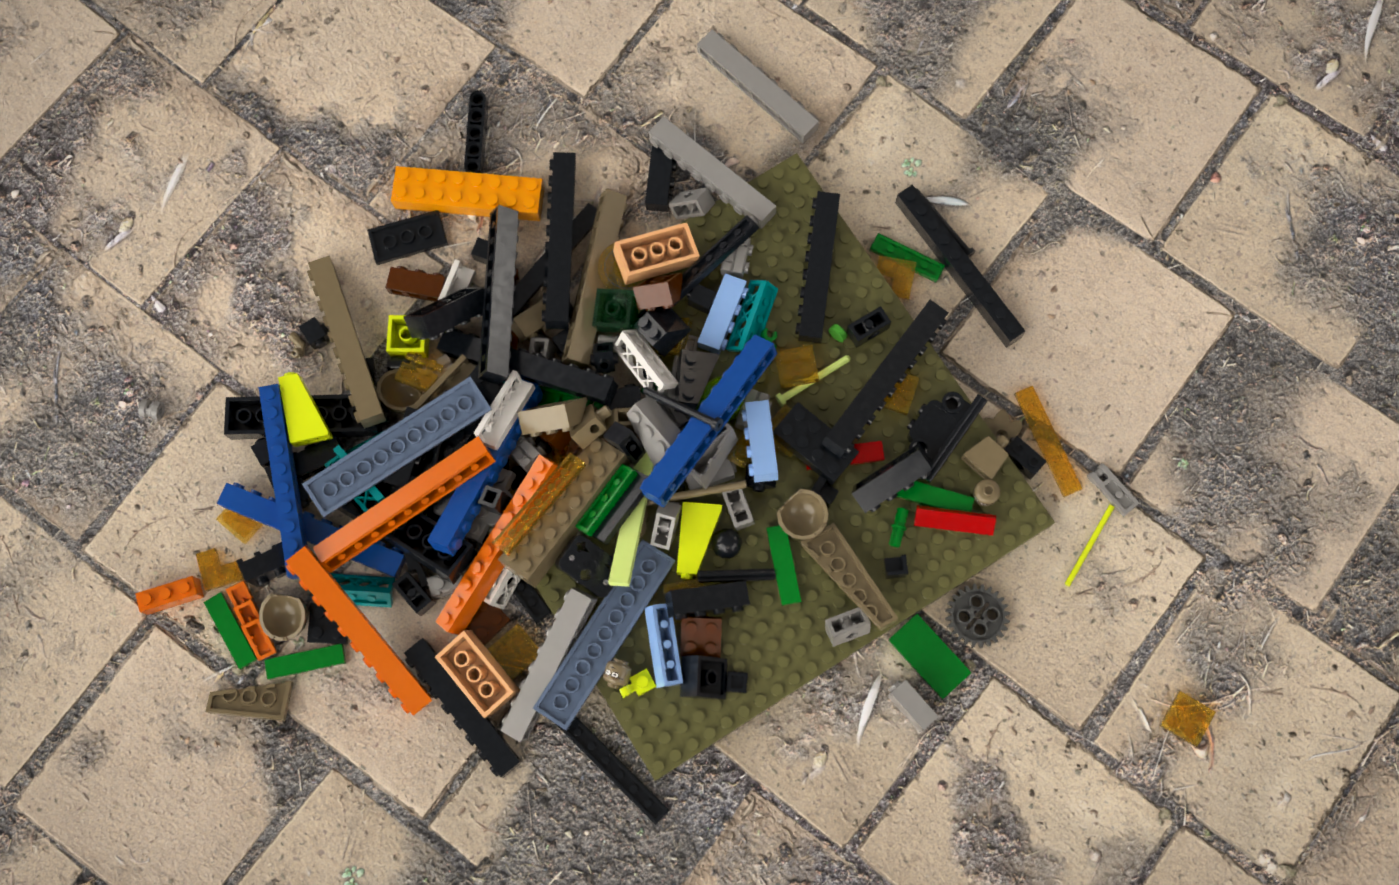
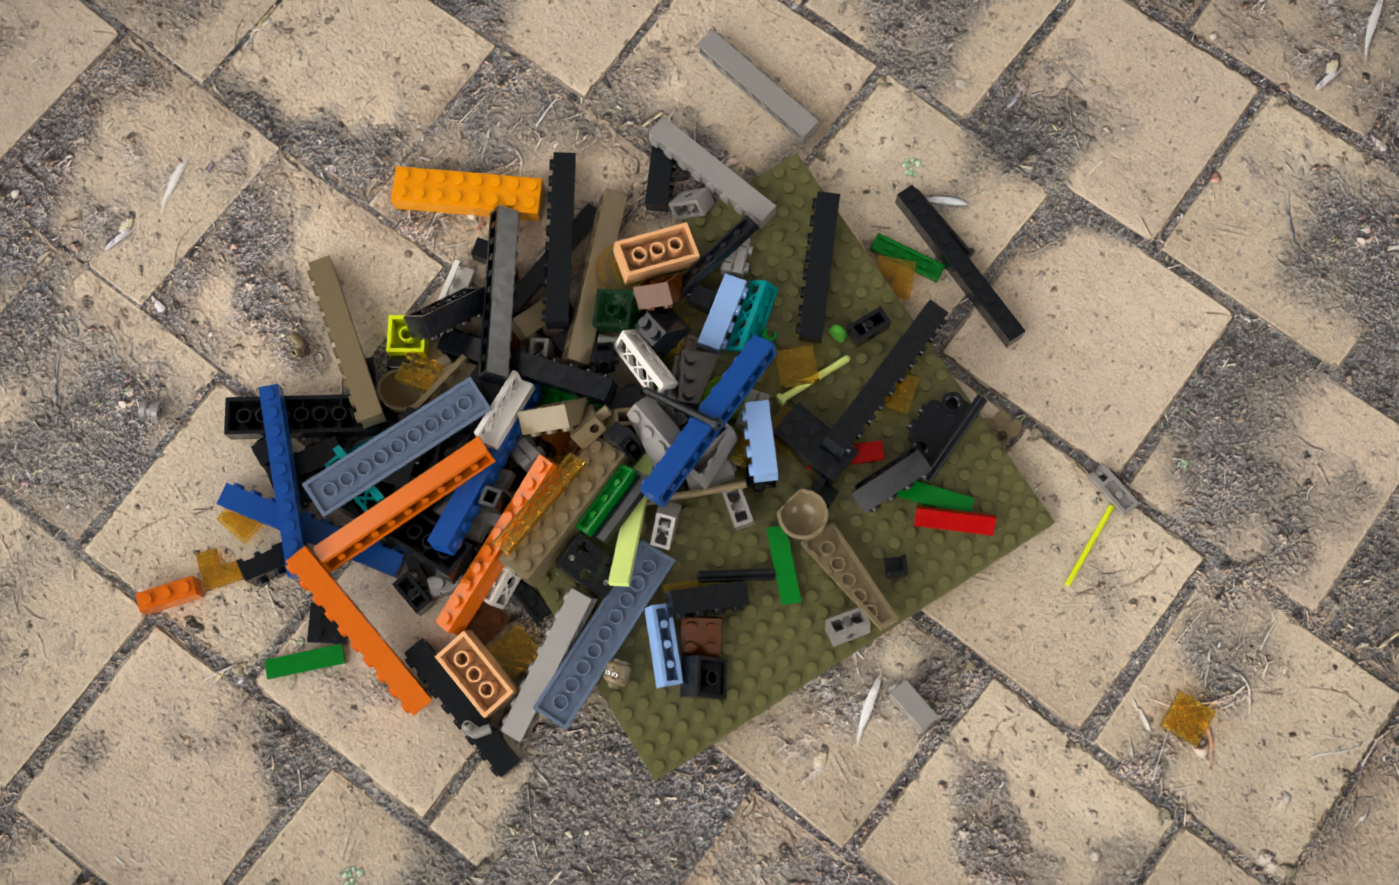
(230, 630): green tile -> none
(248, 615): orange slope -> none
(258, 702): dark tan wing -> none
(283, 616): dark tan cylinder -> none
(302, 415): neon yellow slope -> none
(315, 333): black brick -> none
(370, 594): teal fence -> none
(407, 237): black tile -> none
(415, 283): reddish brown brick -> none
(474, 731): none -> light grey arm
(476, 127): black beam -> none
(616, 771): black tile -> none
(641, 683): neon yellow plate -> none
(696, 533): neon yellow slope -> none
(727, 543): black hair -> none
(737, 682): black tile -> none
(898, 527): green axle -> none
(929, 656): green tile -> none
(986, 492): dark tan head -> none
(987, 456): dark tan torso -> none
(991, 627): dark grey gear -> none
(1024, 457): black brick -> none
(1048, 441): clear yellow plate -> none

